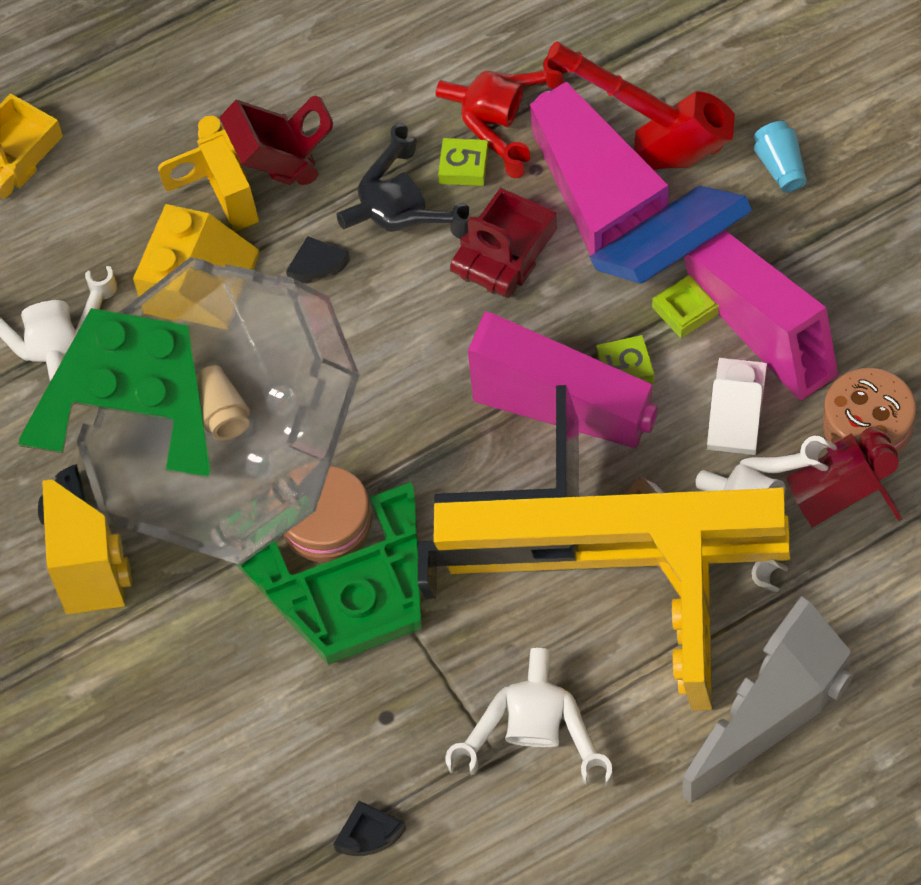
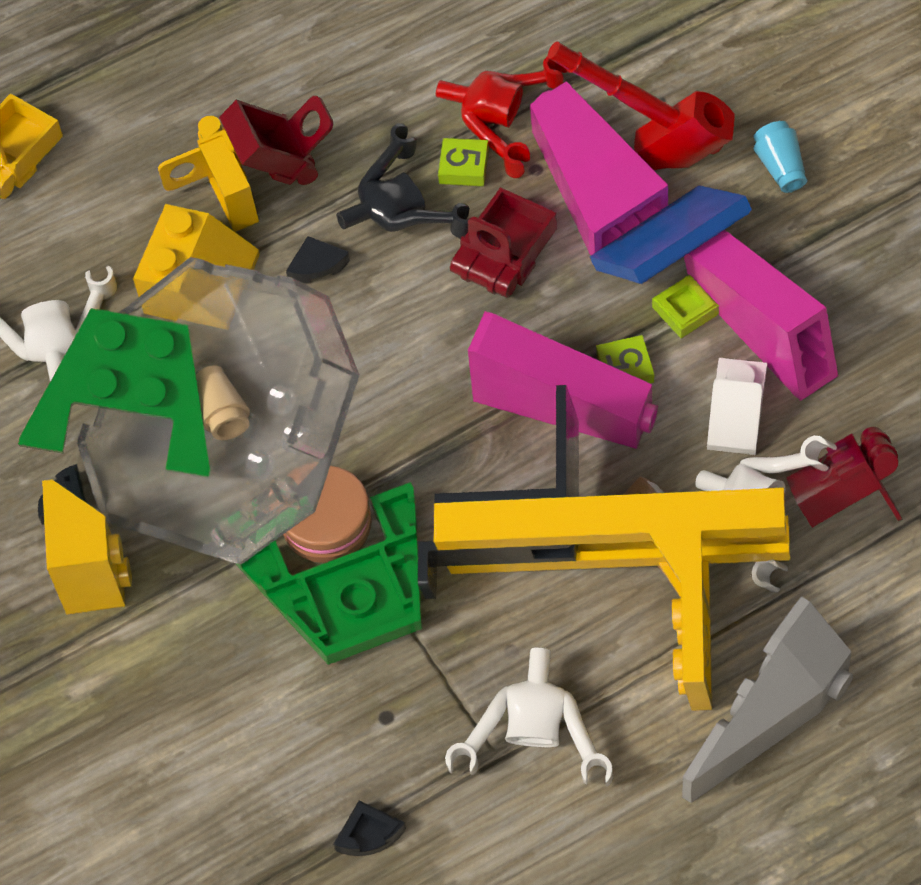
(868, 400): nougat head -> none

